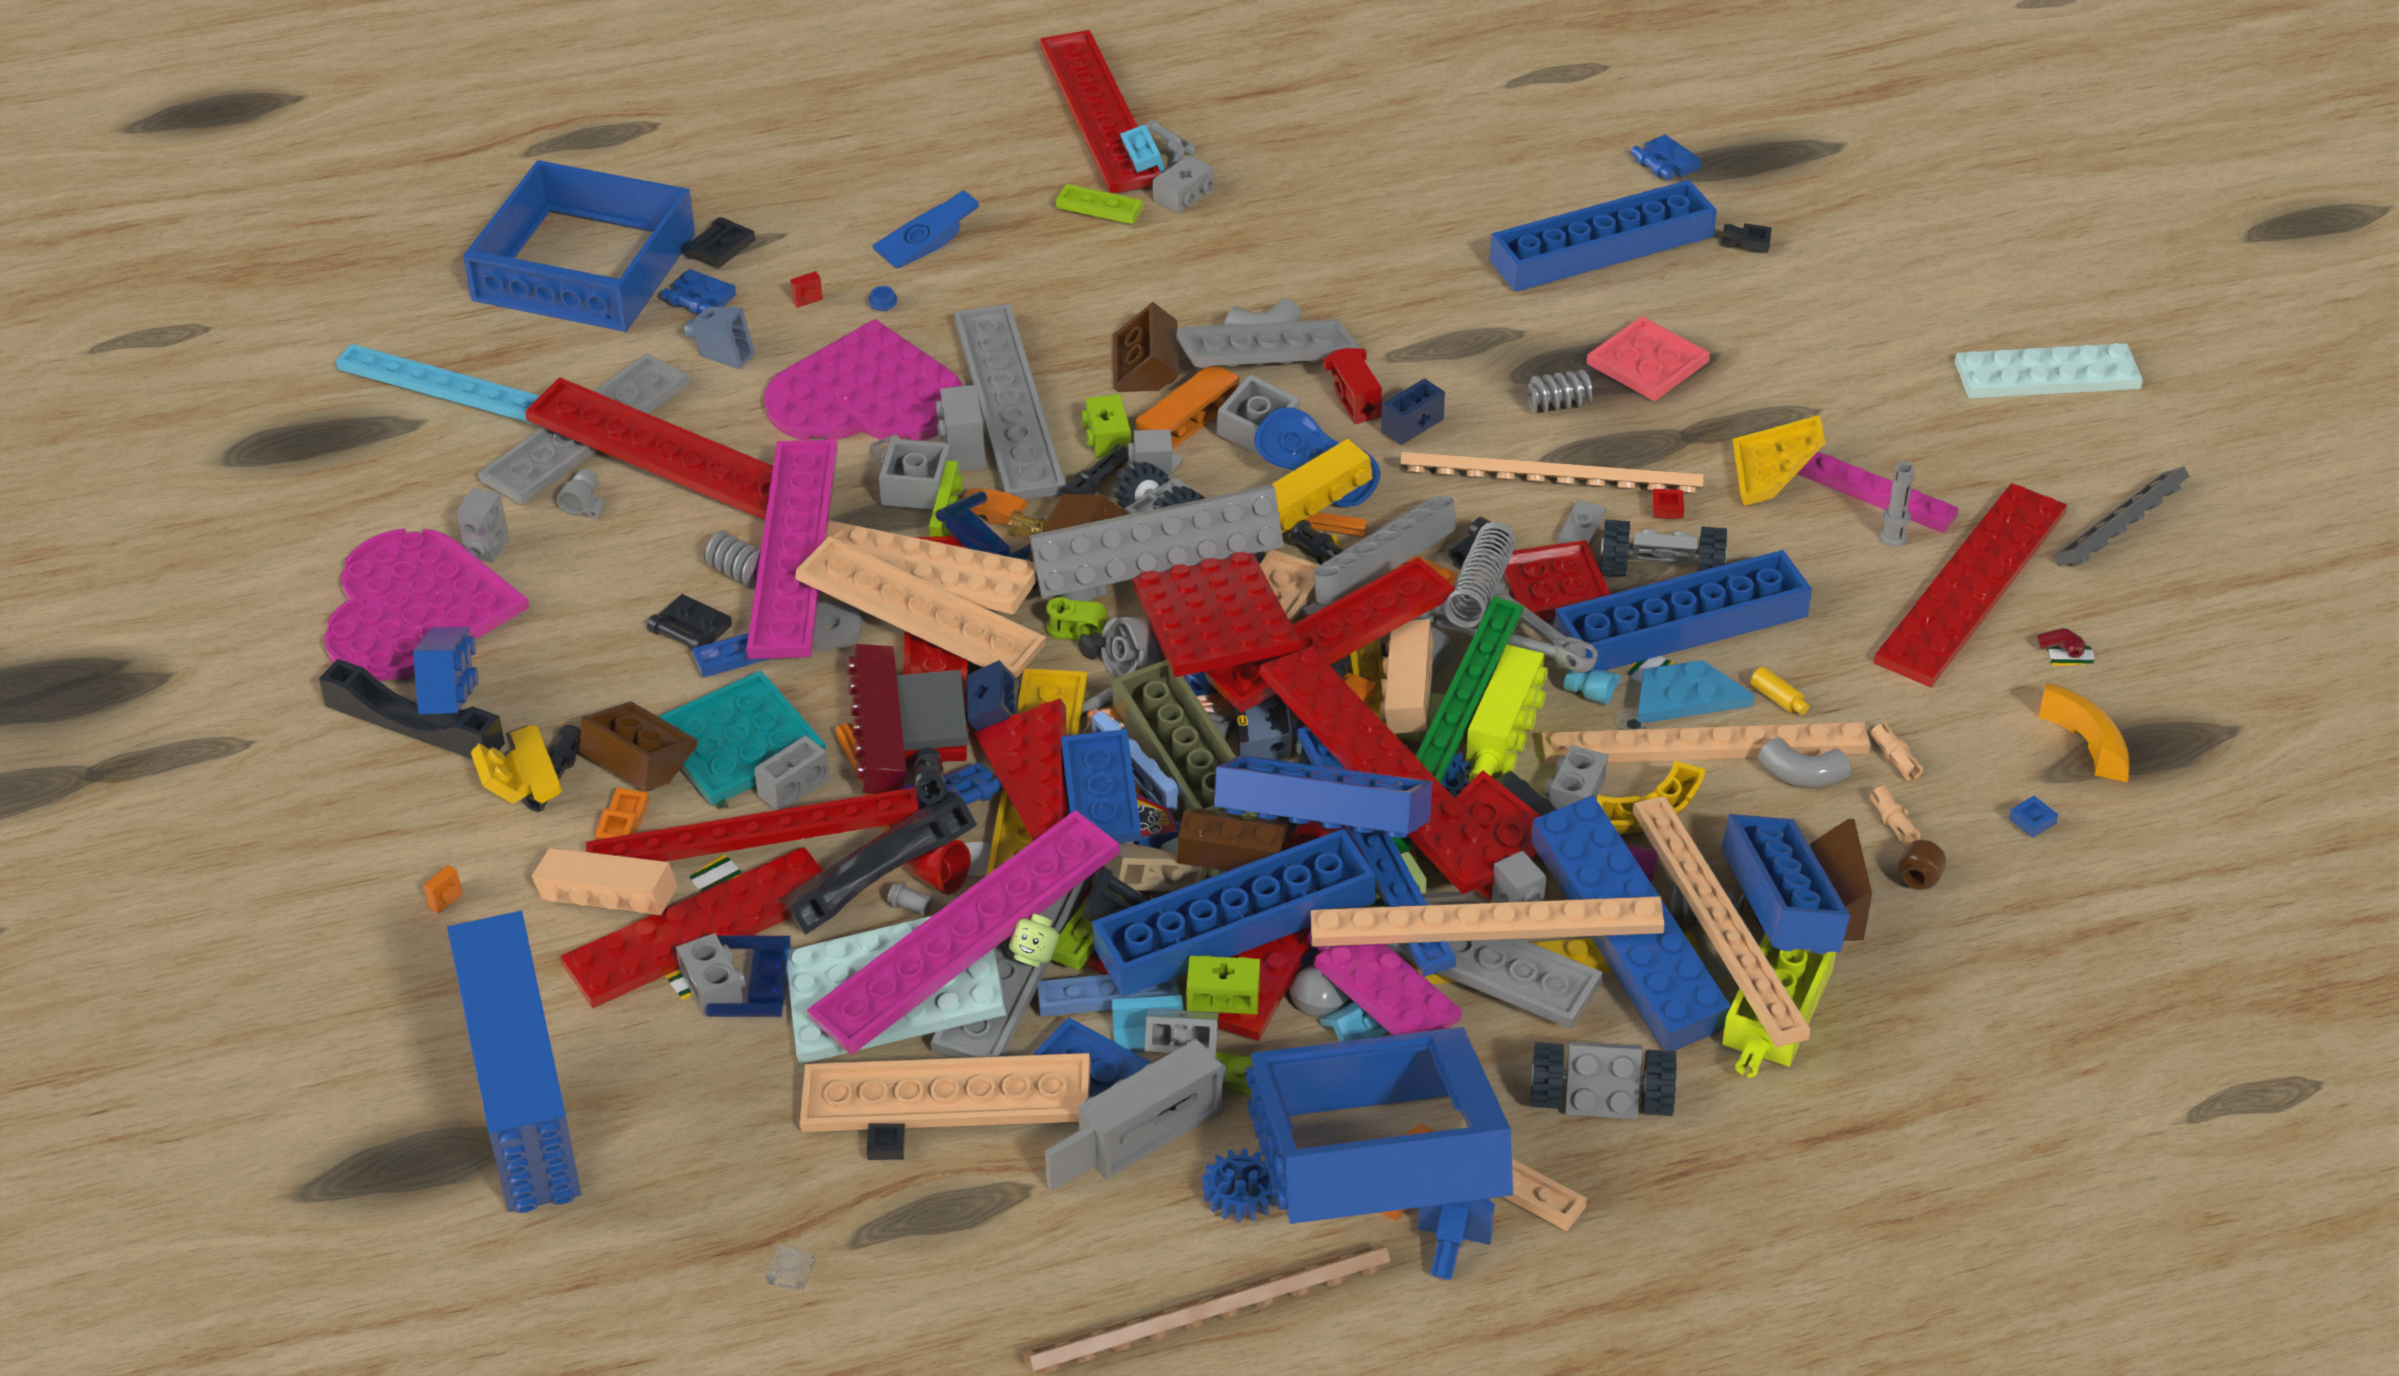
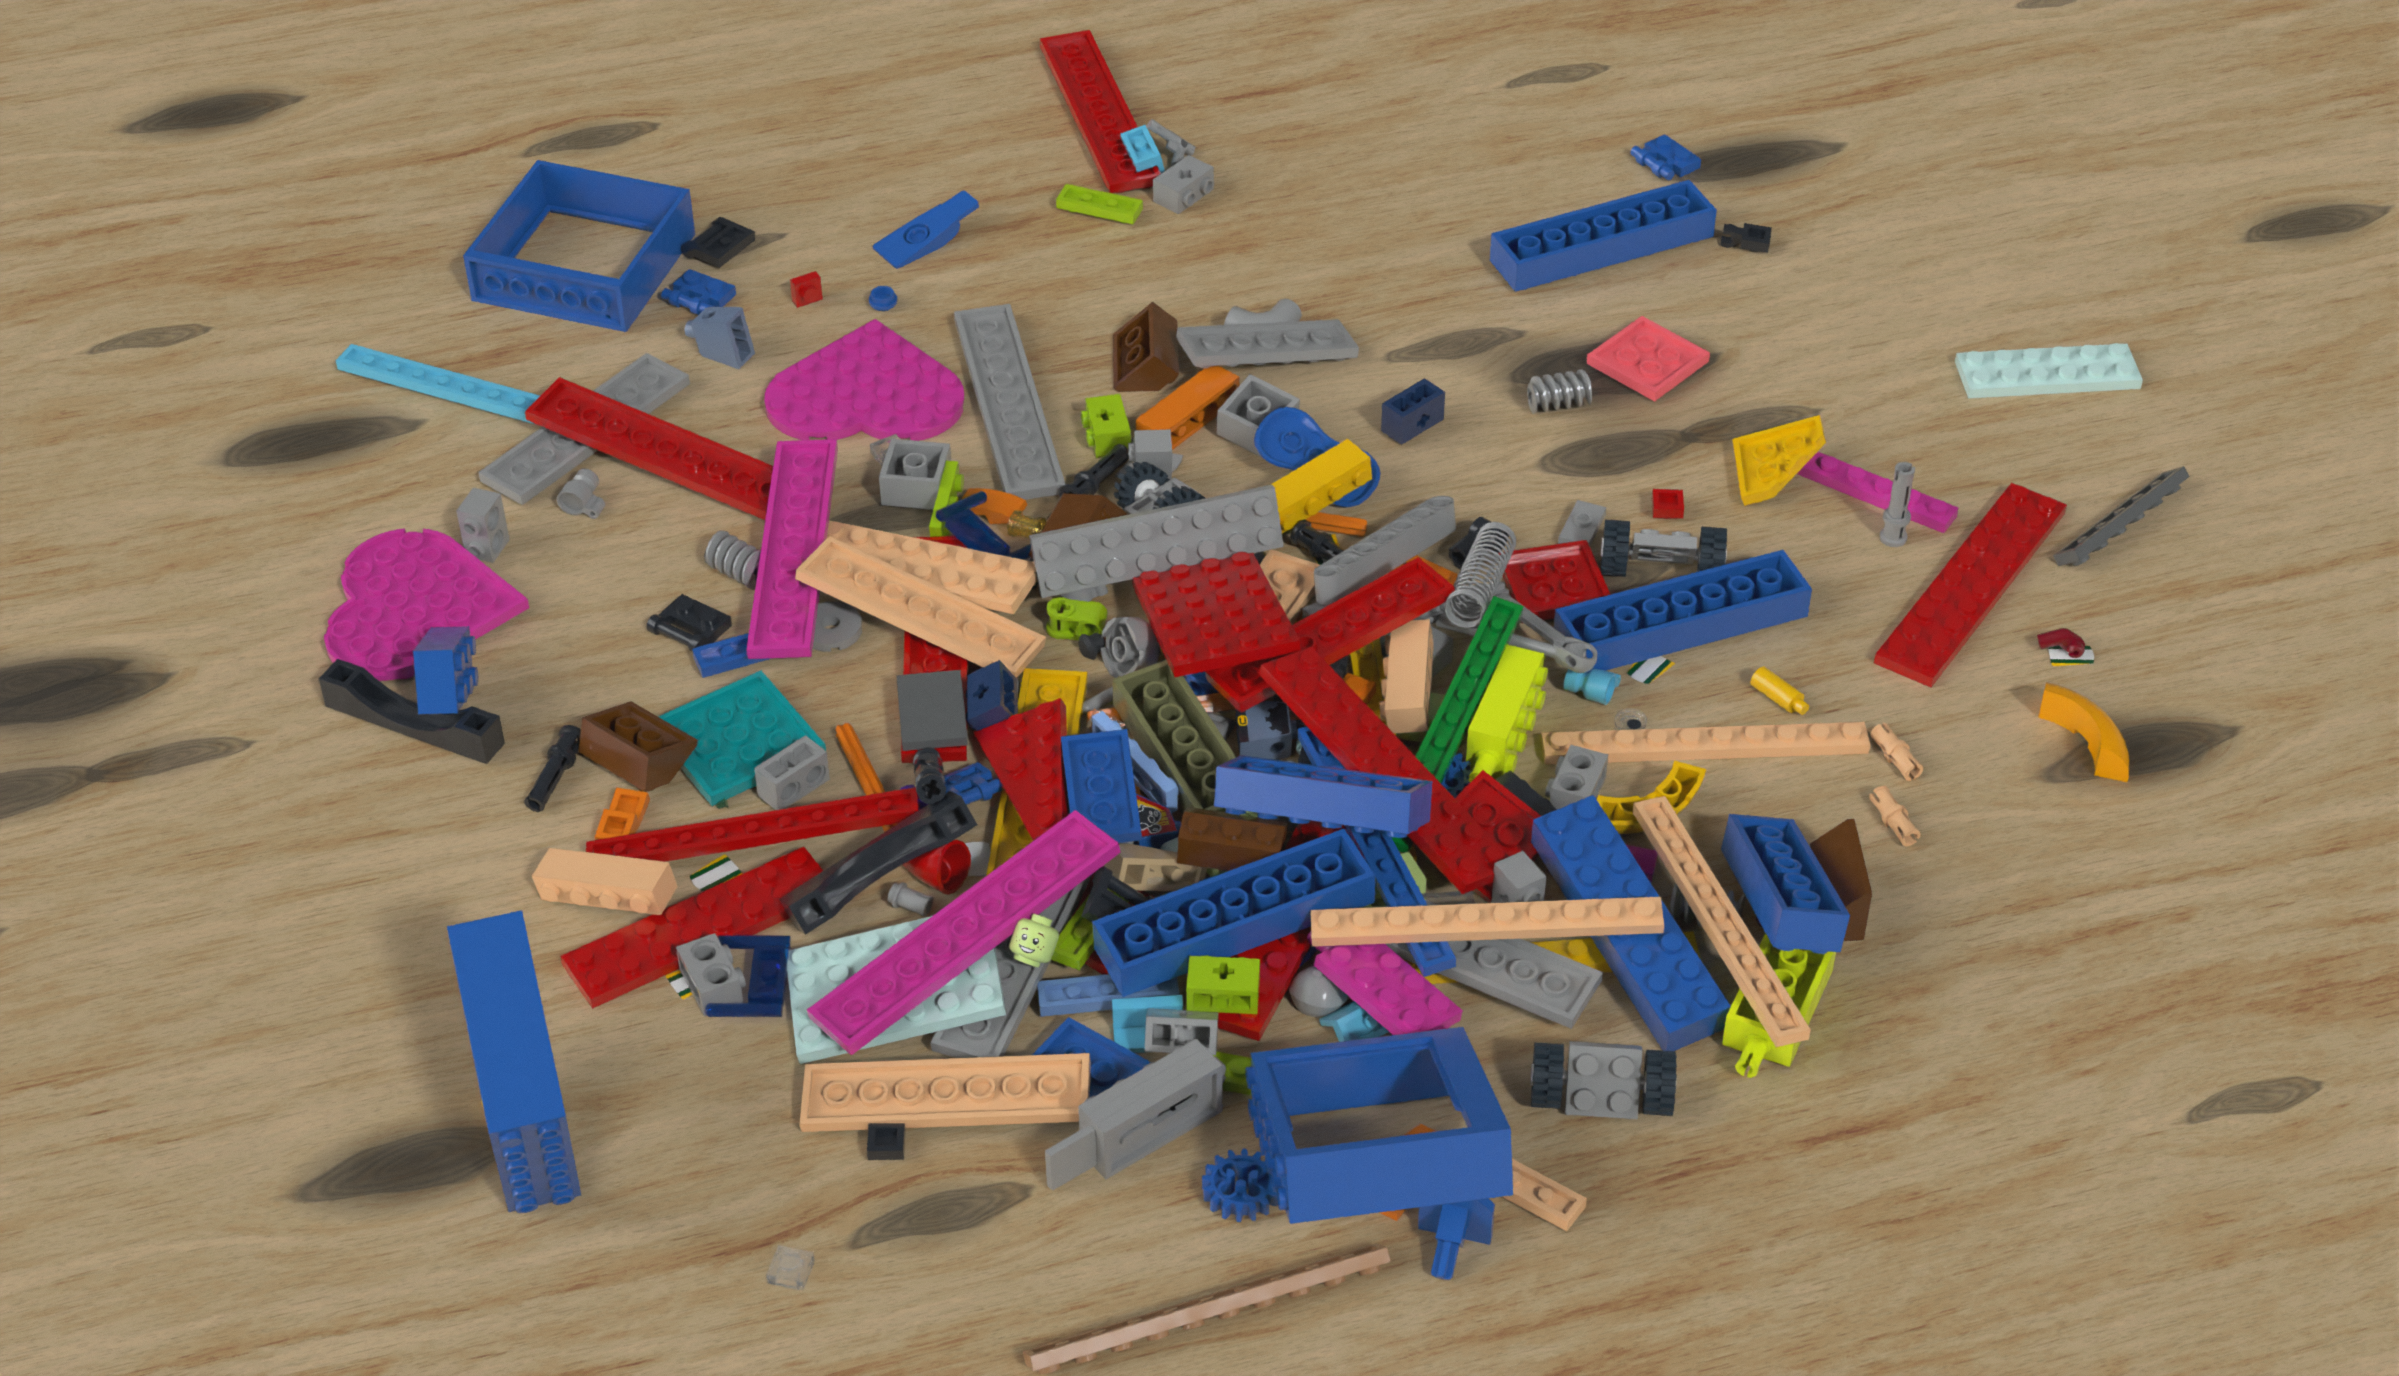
(443, 889): orange plate -> none
(521, 771): yellow plate -> none
(877, 718): dark red brick -> none
(962, 426): light grey brick -> none
(1355, 384): red piece -> none
(1539, 470): light nougat plate -> none
(1688, 691): dark azure wing -> none
(1802, 769): light grey cylinder -> none
(1921, 864): reddish brown head -> none
(2033, 816): blue plate -> none

